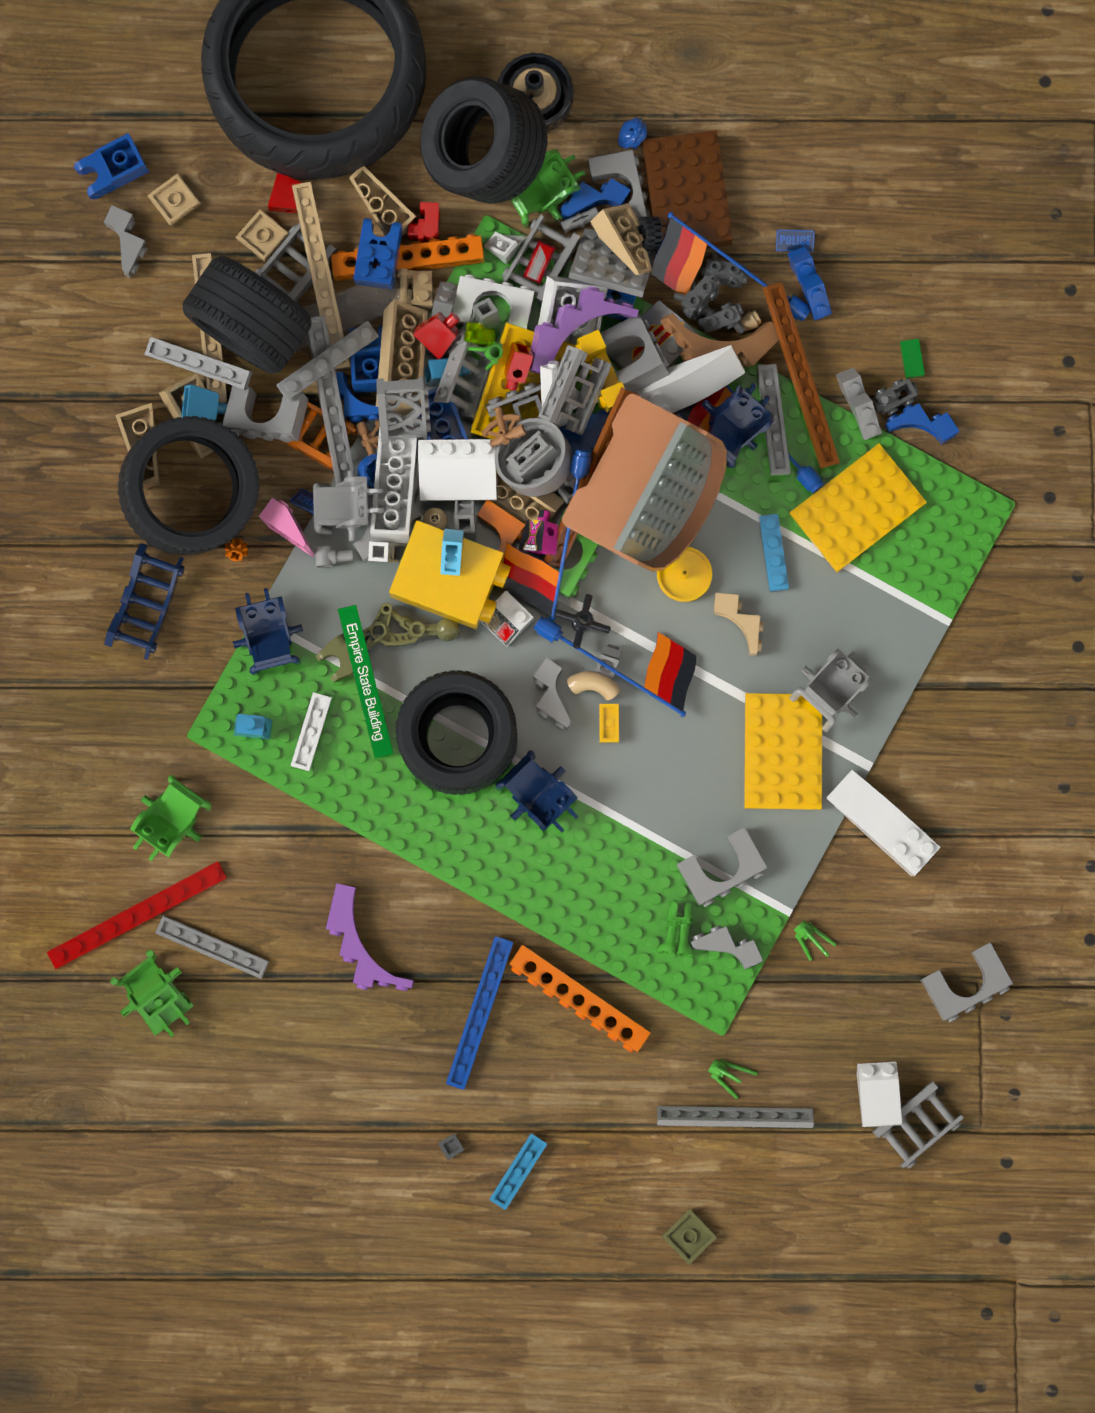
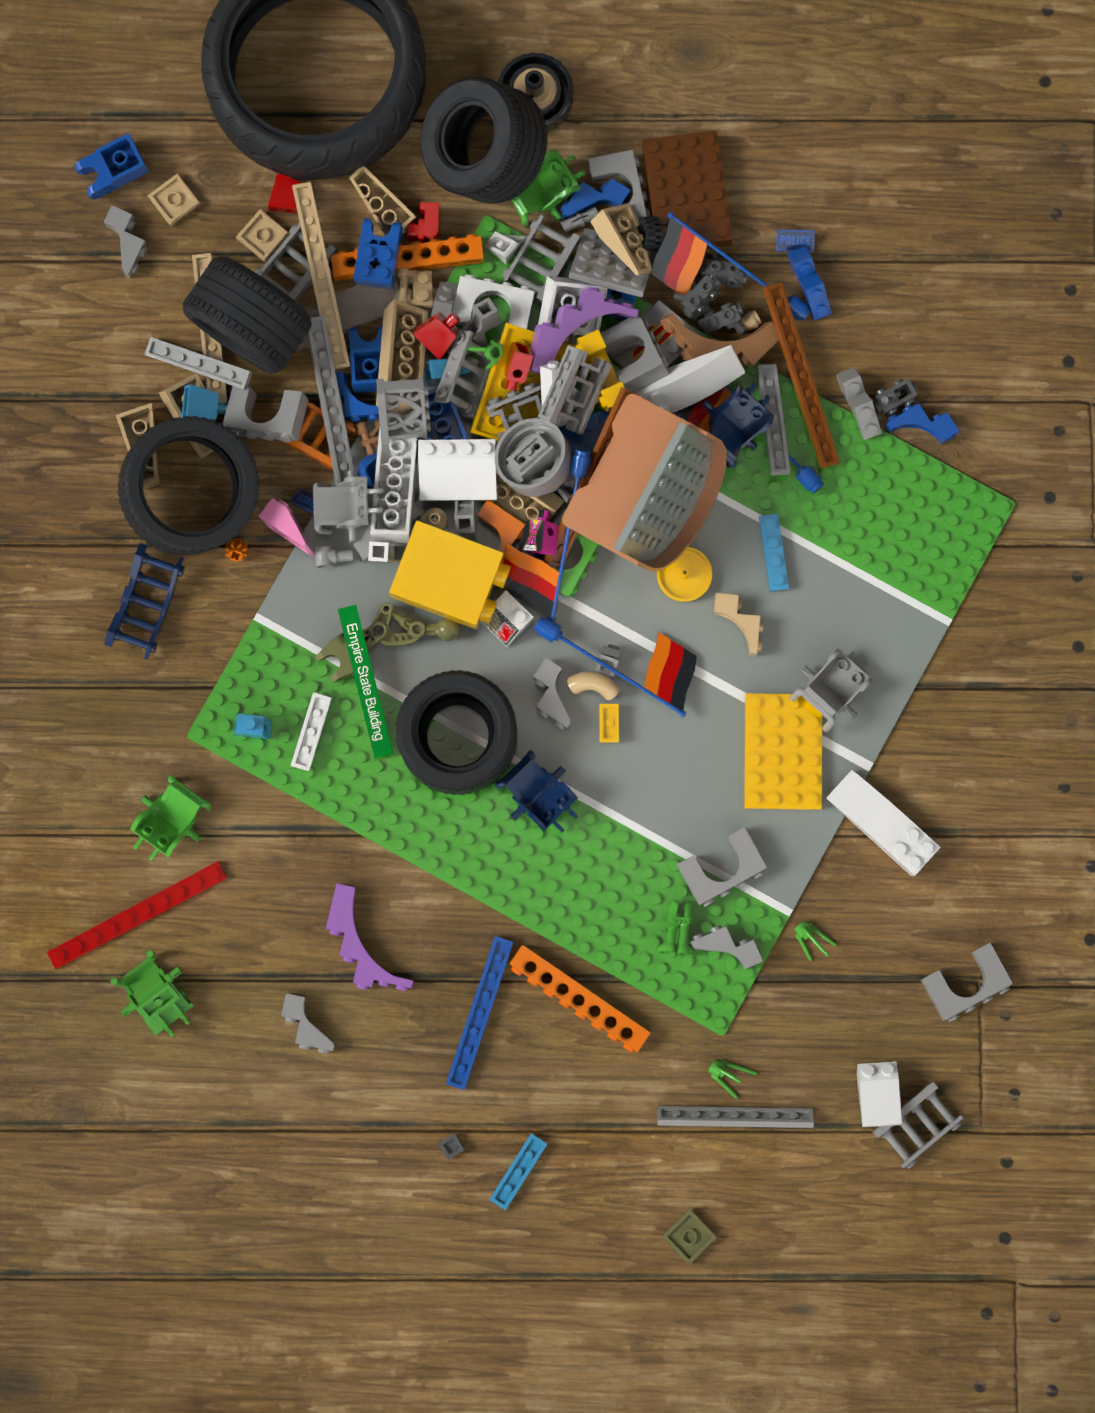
(212, 947): light grey tile -> none
(266, 633): dark blue piece -> none
(307, 1033): none -> light grey arch
(327, 360): light grey plate -> none
(451, 552): medium azure arch -> none
(477, 334): clear neon green leg -> none
(504, 435): medium nougat piece -> none
(539, 262): slope -> none
(587, 616): black bar -> none
(632, 133): blue hair -> none
(857, 508): yellow plate -> none
(912, 358): green tile -> none

